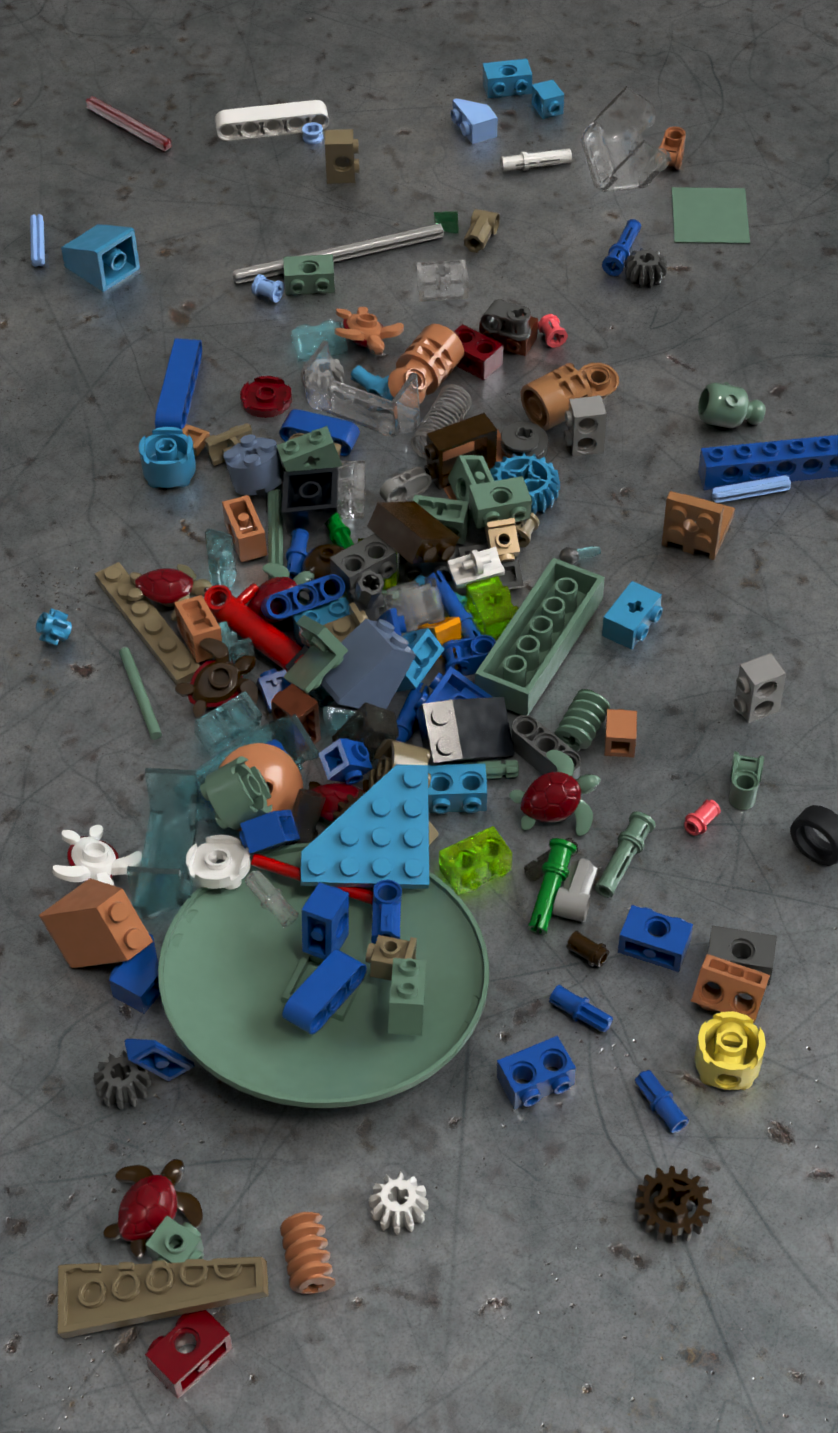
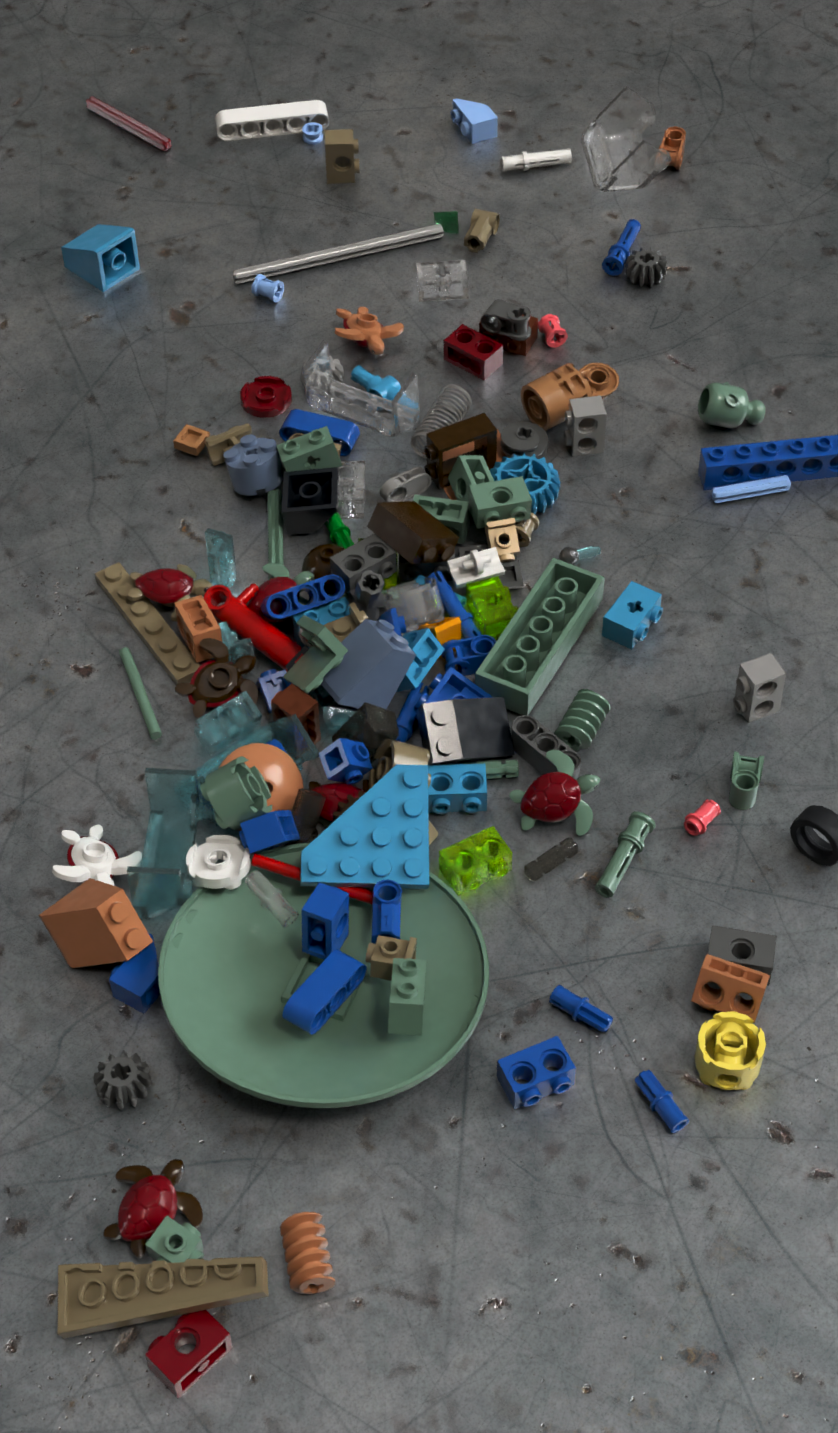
(37, 240): light blue axle -> none
(53, 627): dark azure gear -> none
(157, 1058): blue slope -> none
(167, 458): dark azure brick -> none
(179, 383): blue beam -> none
(245, 528): nougat brick -> none
(297, 551): blue pin -> none
(308, 339): clear light blue bracket -> none
(309, 274): sand green brick -> none
(394, 1192): white gear -> none
(431, 357): nougat cylinder -> none
(507, 78): dark azure brick -> none
(547, 99): dark azure brick -> none
(554, 873): green pin -> none
(575, 897): light grey piece -> none
(588, 949): dark brown pin -> none
(620, 733): nougat brick -> none
(664, 951): blue brick -> none
(670, 1208): dark brown gear -> none
(704, 535): medium nougat bracket -> none
(710, 215): sand green piece -> none

